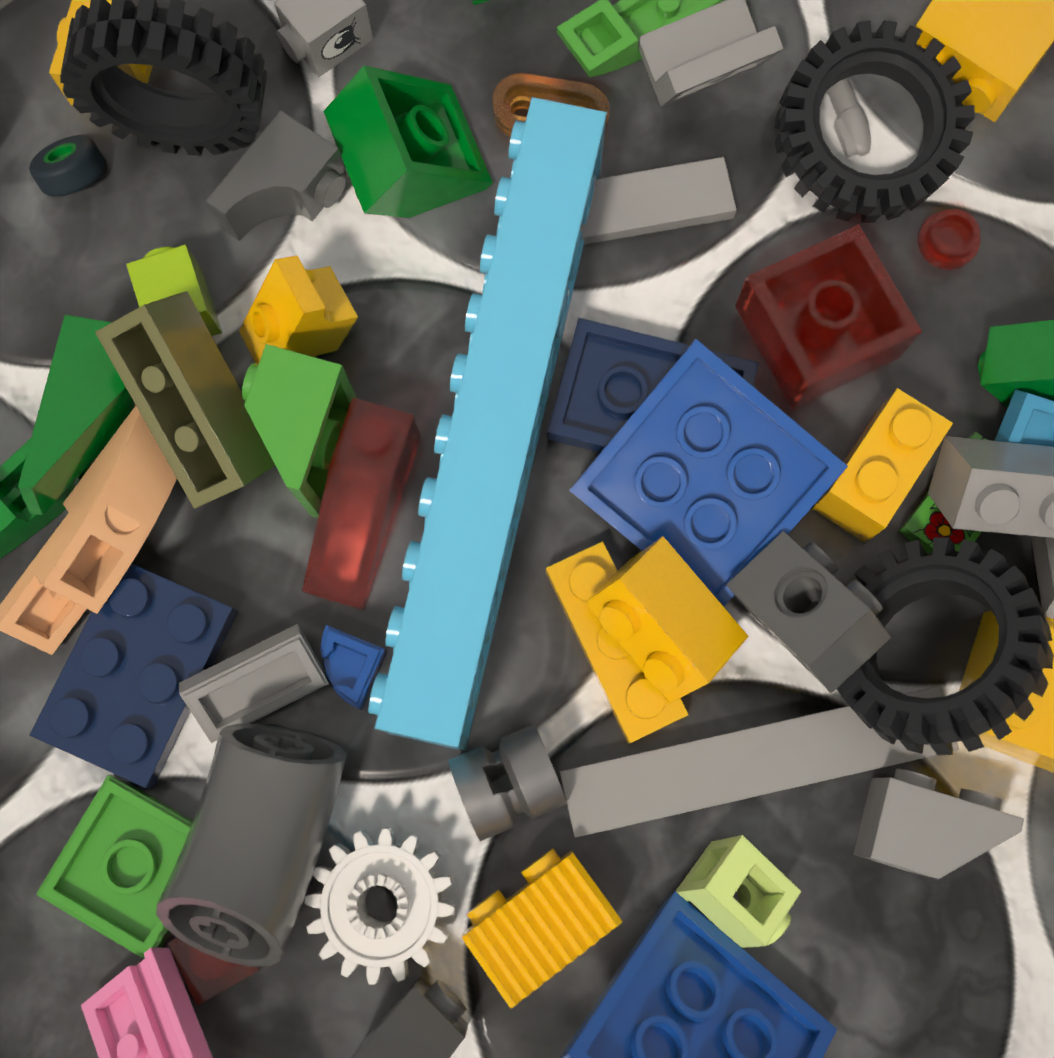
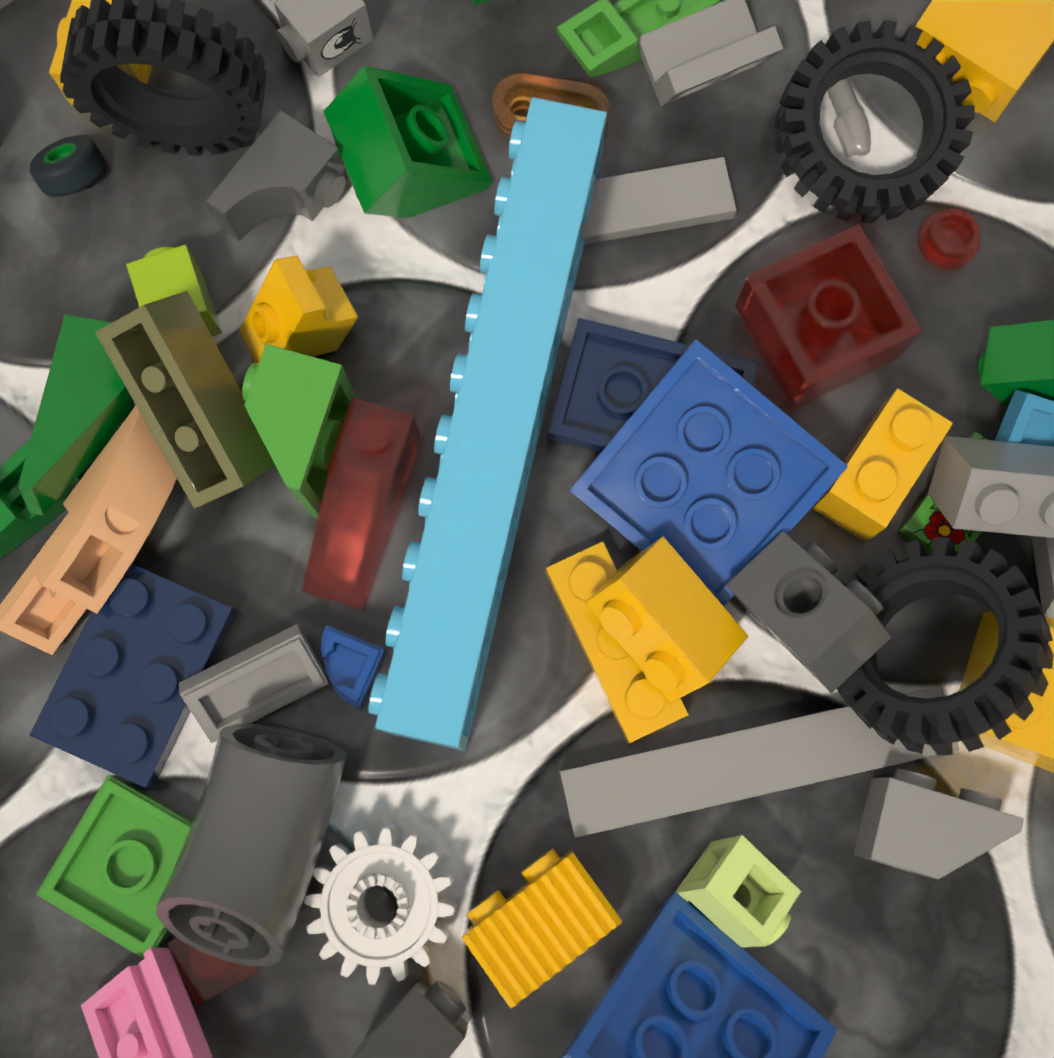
(531, 775): flat silver wheel -> none

